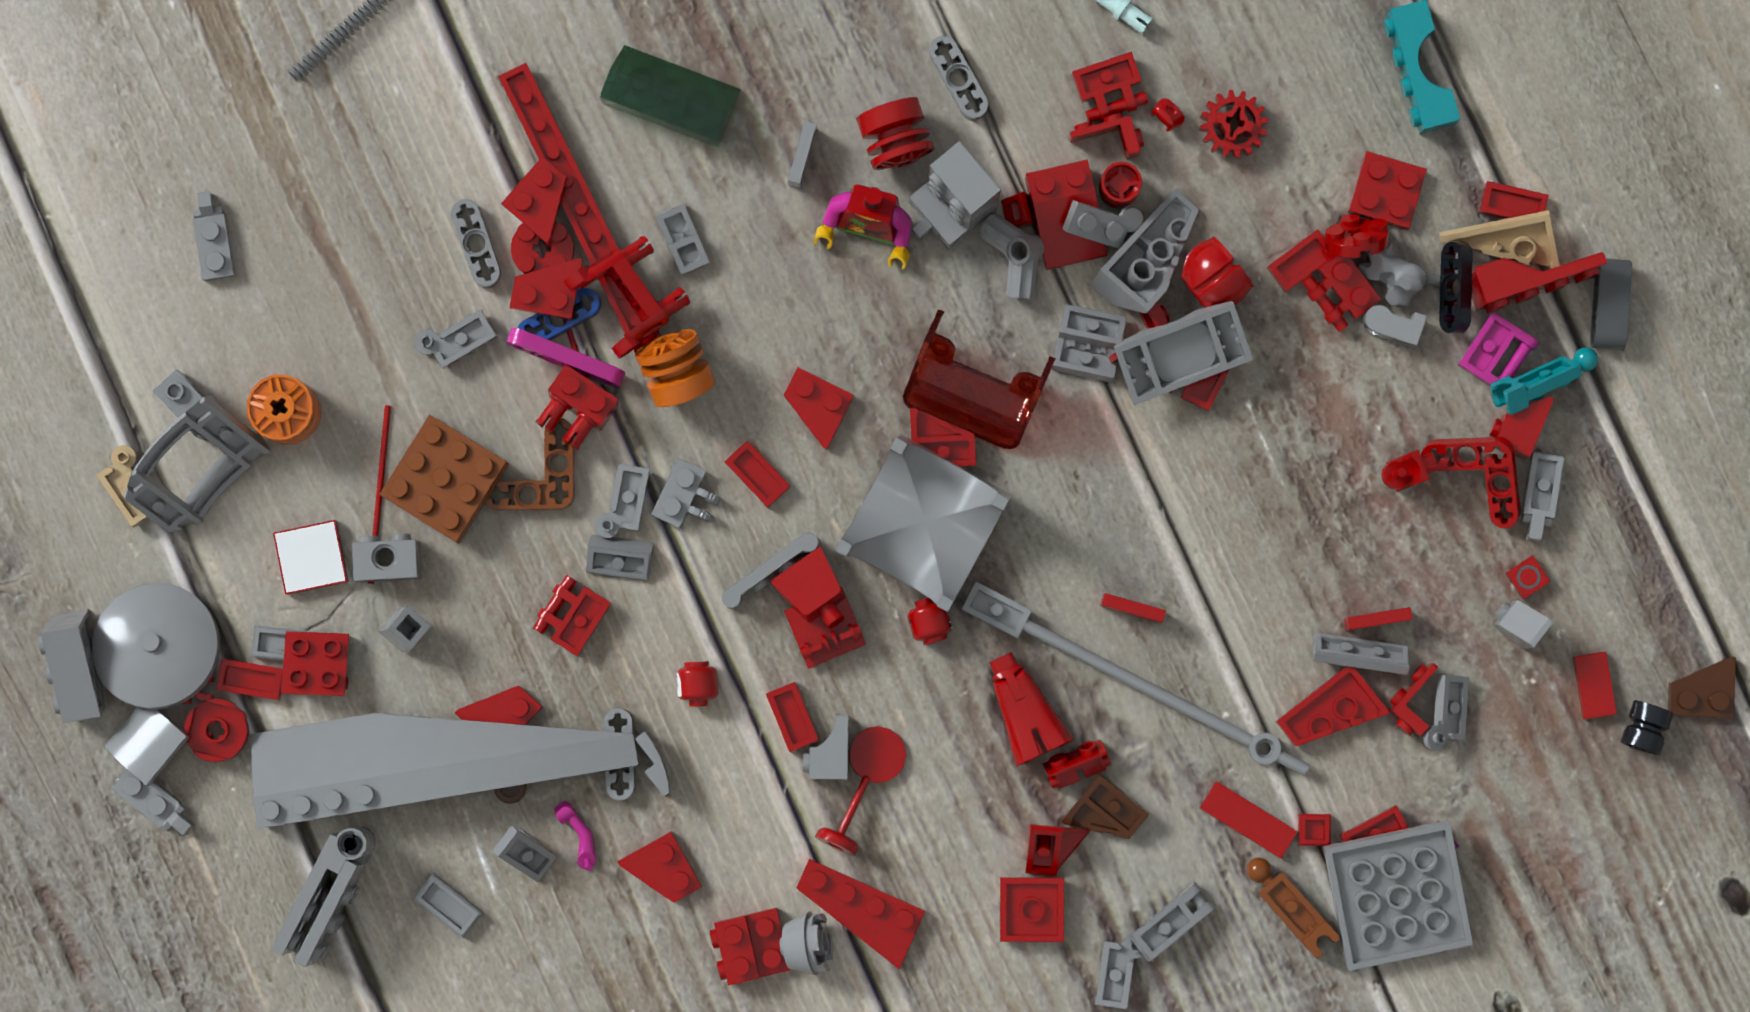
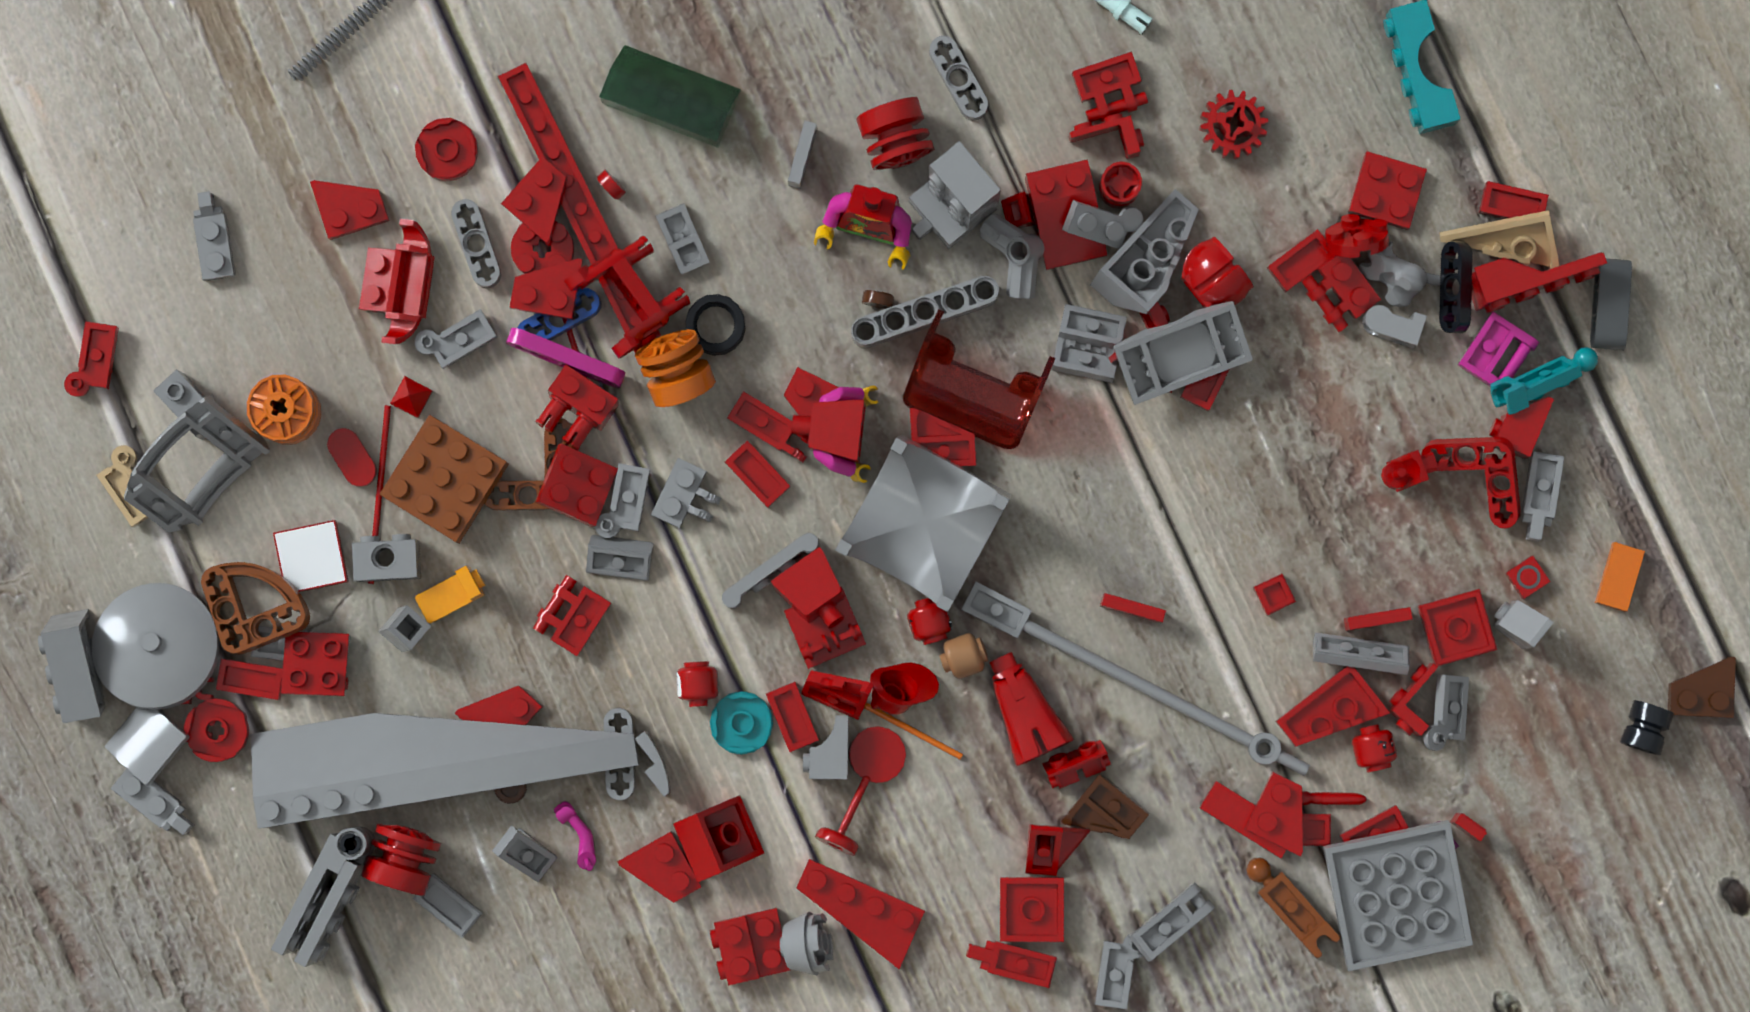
(95, 359): none -> red hinge
(249, 627): none -> dark orange beam
(348, 207): none -> red wing
(352, 457): none -> red tile
(399, 282): none -> red plate
(401, 859): none -> red wheel
(411, 397): none -> red slope
(446, 149): none -> red tile
(451, 594): none -> light orange bracket
(576, 485): none -> red plate
(611, 185): none -> red tile
(718, 838): none -> red slope
(733, 308): none -> black tyre
(741, 722): none -> teal tile
(766, 424): none -> red hinge
(837, 429): none -> red torso
(838, 692): none -> red wing
(877, 299): none -> reddish brown tile
(902, 686): none -> red piece
(908, 728): none -> orange piece
(936, 300): none -> light grey beam
(964, 655): none -> medium nougat head
(1014, 962): none -> red hinge
(1168, 114): red piece -> none
(1274, 594): none -> red tile
(1279, 814): none -> red wing
(1332, 798): none -> red piece
(1374, 748): none -> red head
(1457, 627): none -> red plate
(1468, 826): none -> red tile
(1594, 685): red tile -> none
(1619, 577): none -> orange tile

